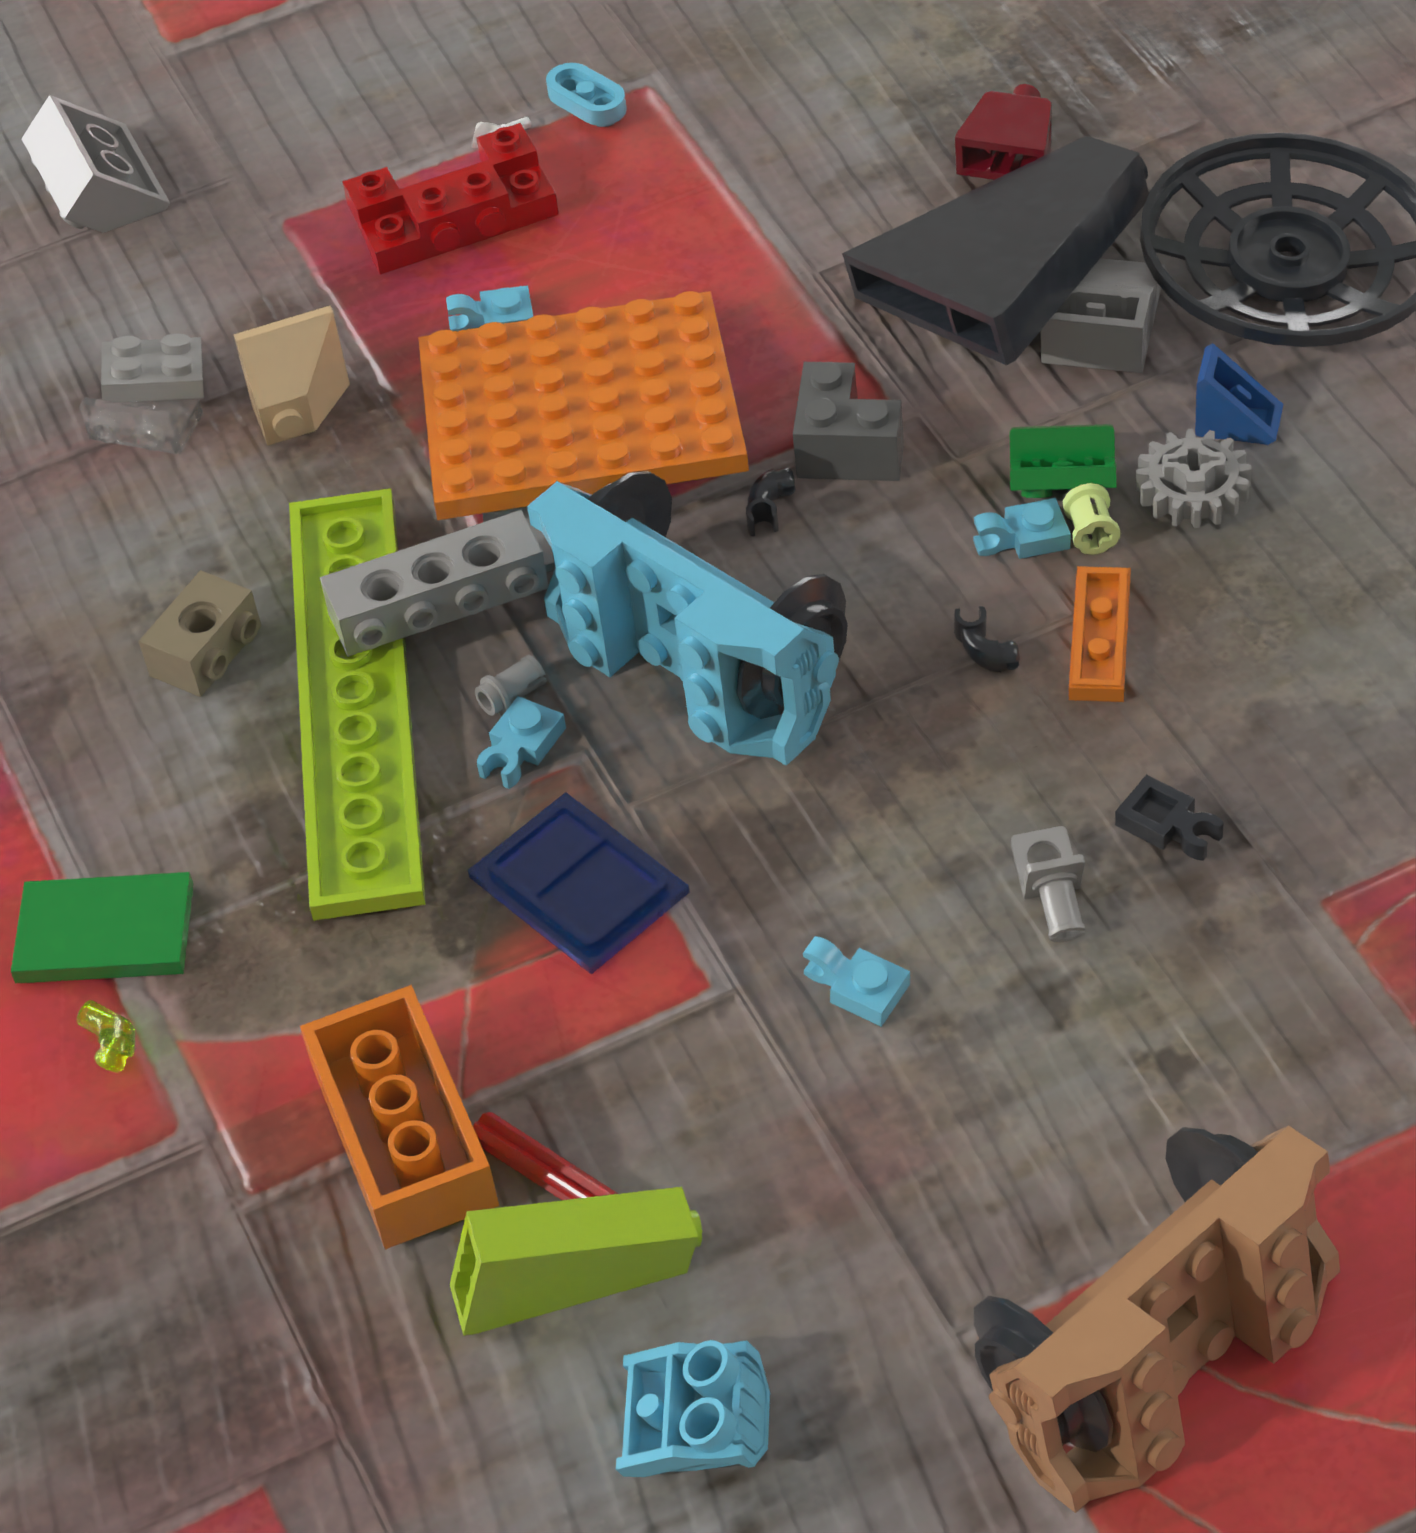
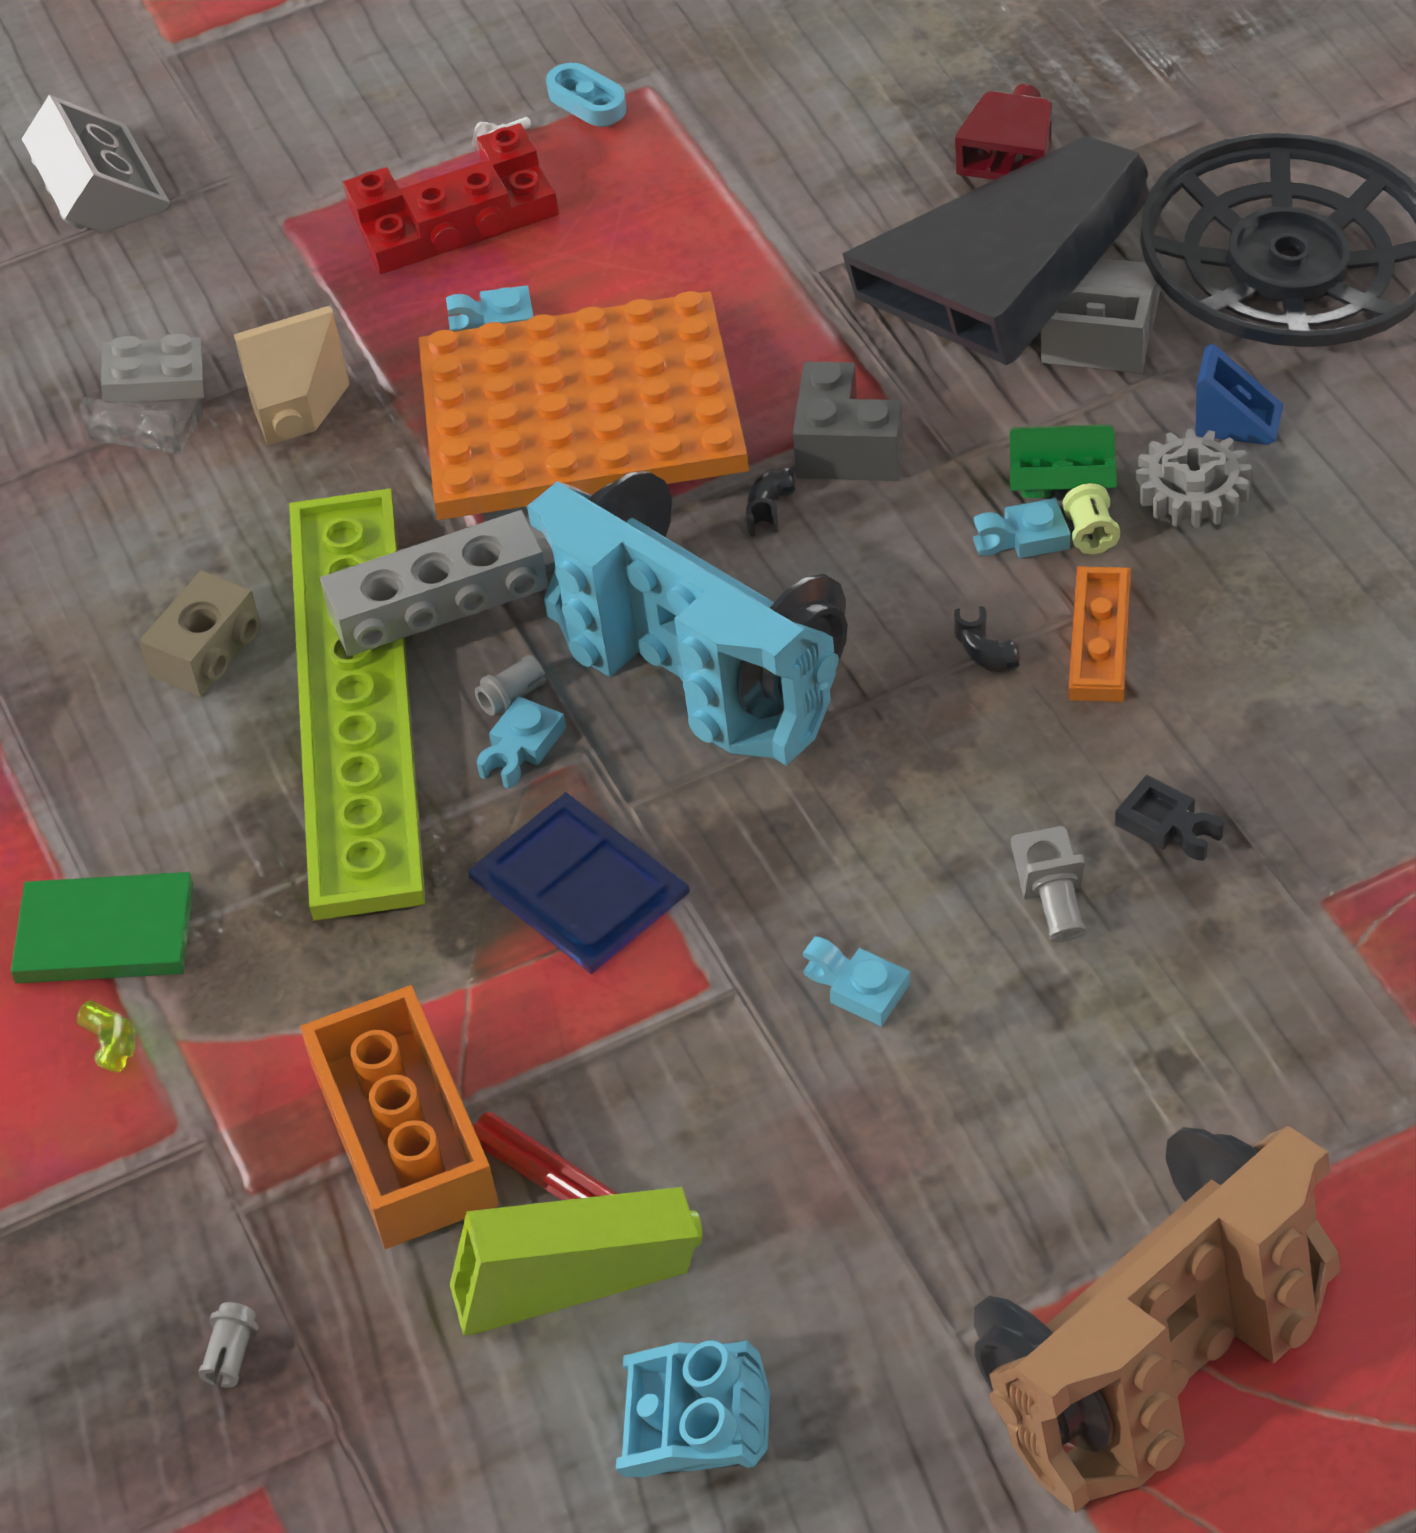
(228, 1342): none -> light grey pin

